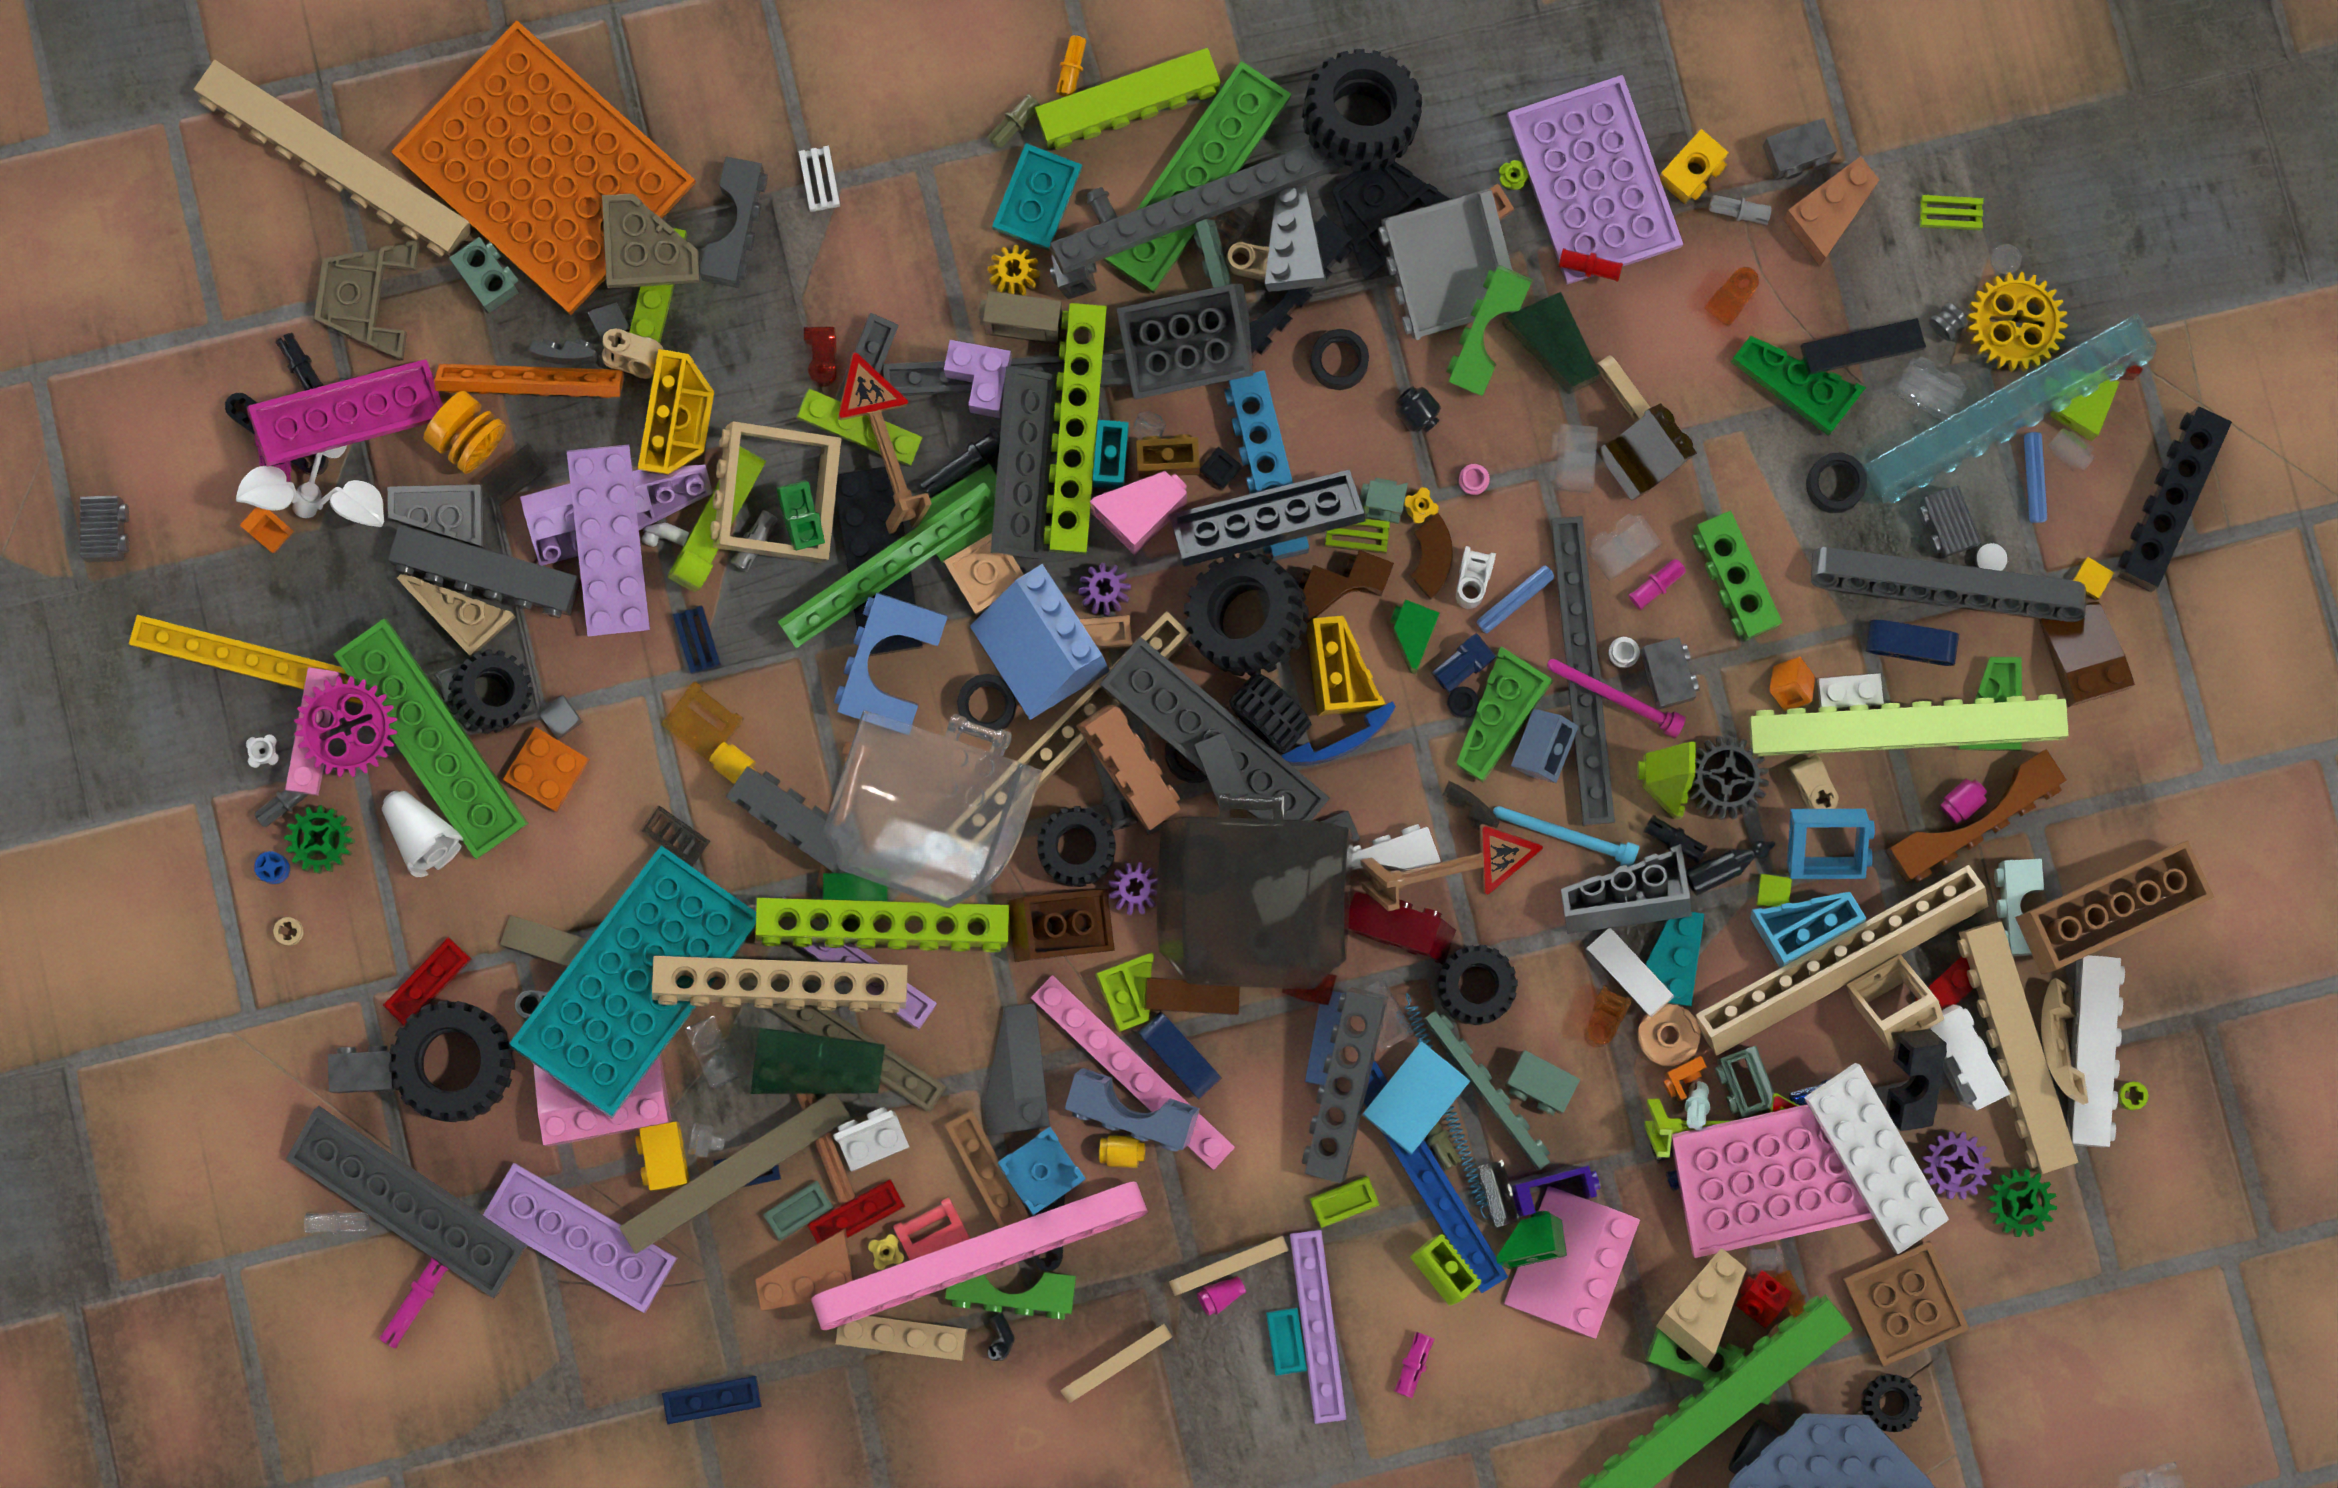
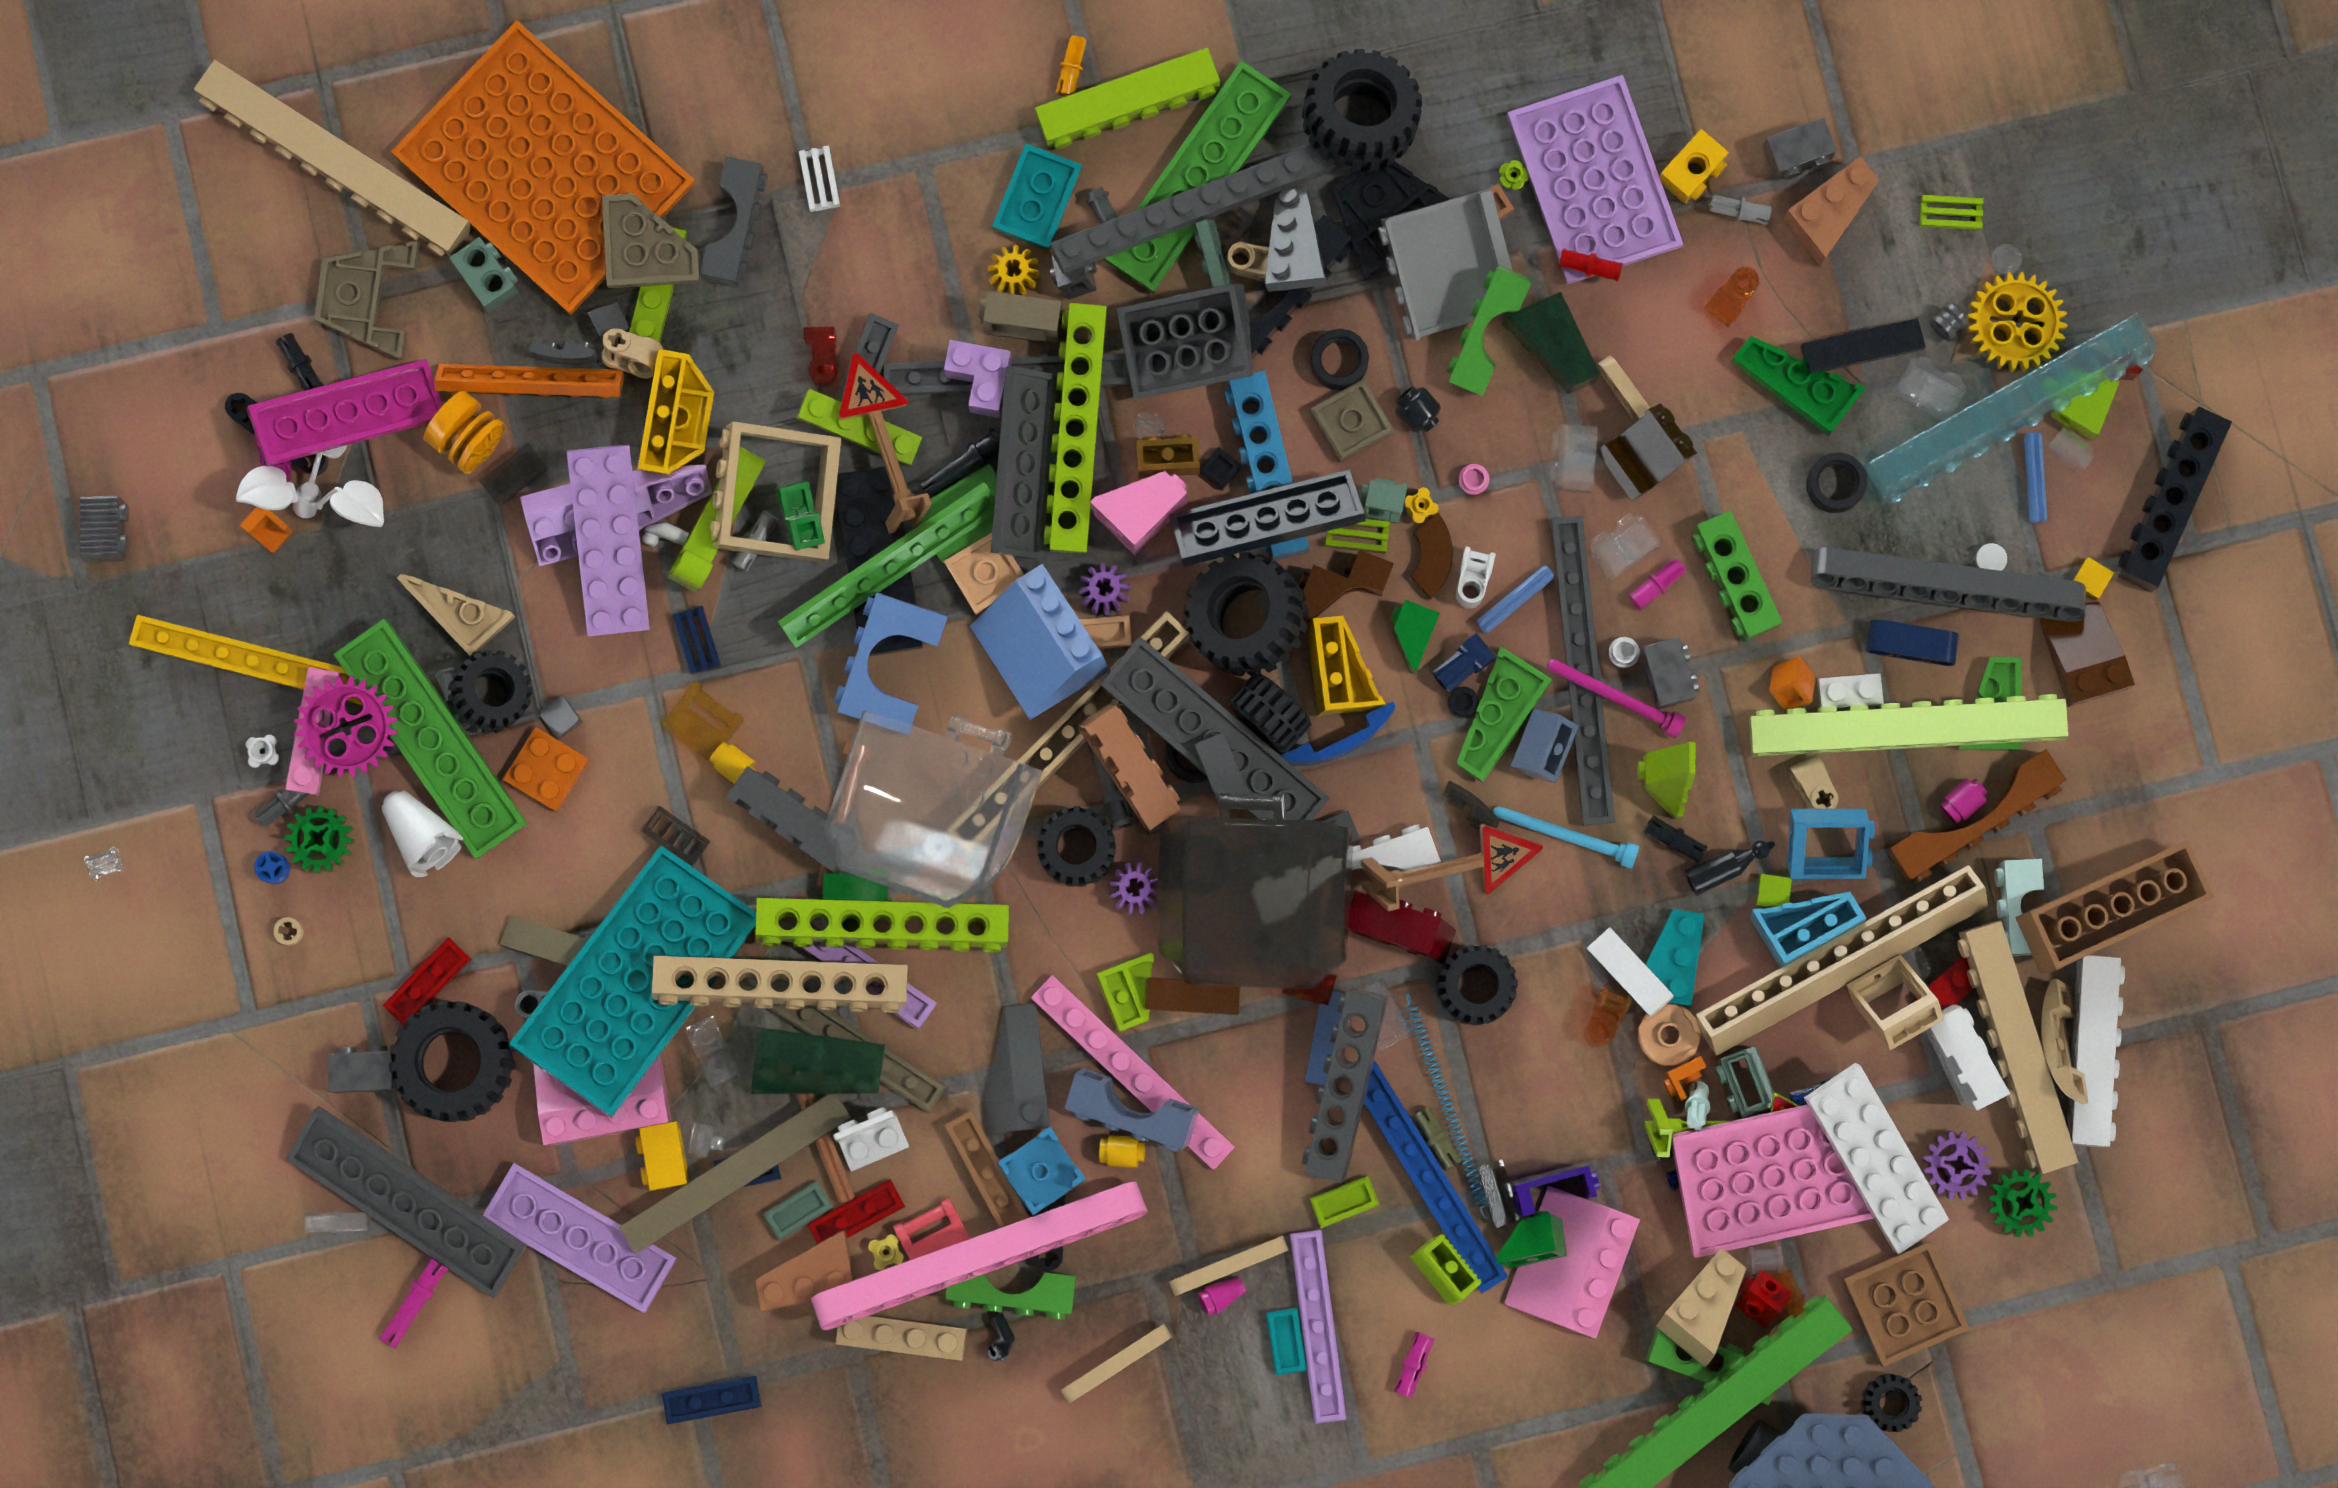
(104, 863): none -> clear bush
(440, 509): light grey wing -> none
(483, 570): dark grey brick -> none
(991, 681): black tyre -> none
(1013, 122): olive axle -> none
(1060, 925): reddish brown slope -> none
(1110, 454): teal brick -> none
(1179, 1055): dark blue beam -> none
(1352, 420): none -> dark tan plate
(1416, 1098): medium azure tile -> none
(1496, 1100): sand green plate -> none
(1542, 1083): sand green brick -> none
(1630, 895): dark grey wedge -> none
(1740, 779): dark grey gear -> none
(1921, 1057): black arch -> none
(1949, 522): flat silver brick -> none
(2139, 1088): lime bush -> none

